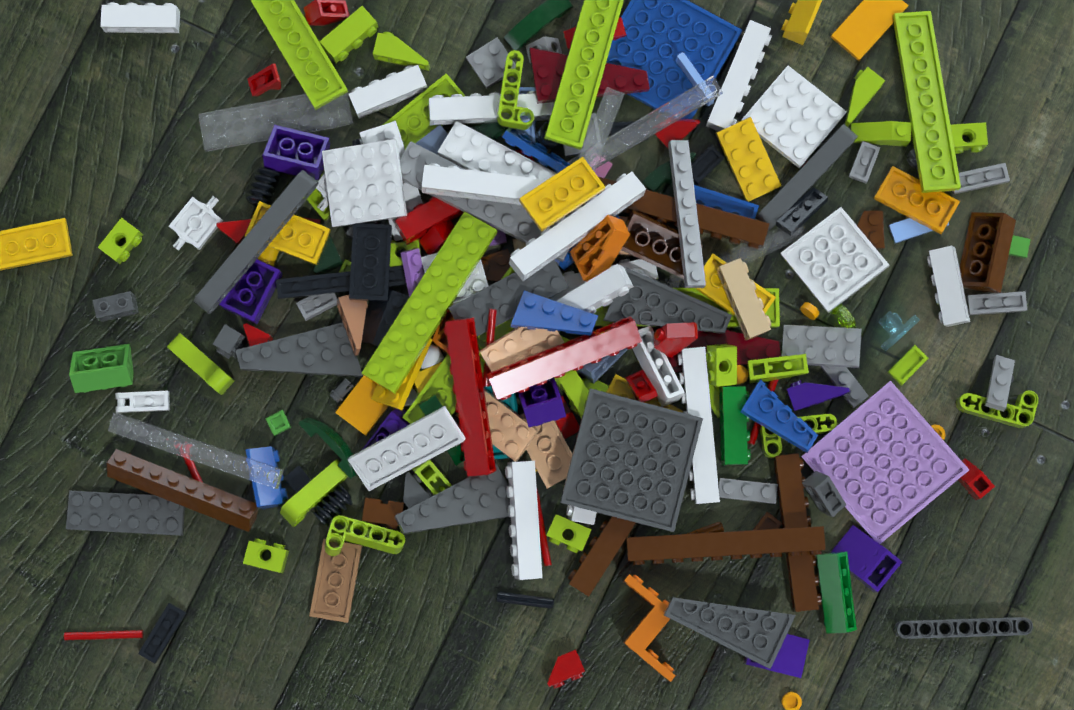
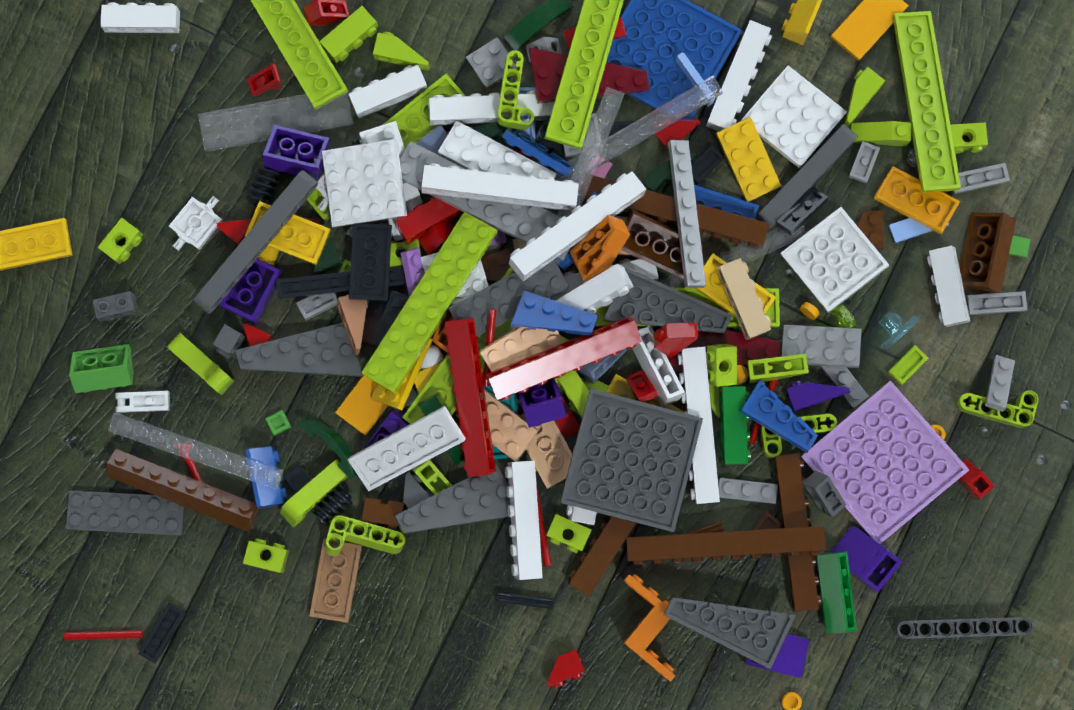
(342, 389): dark grey pin -> none
(562, 194): yellow plate -> none

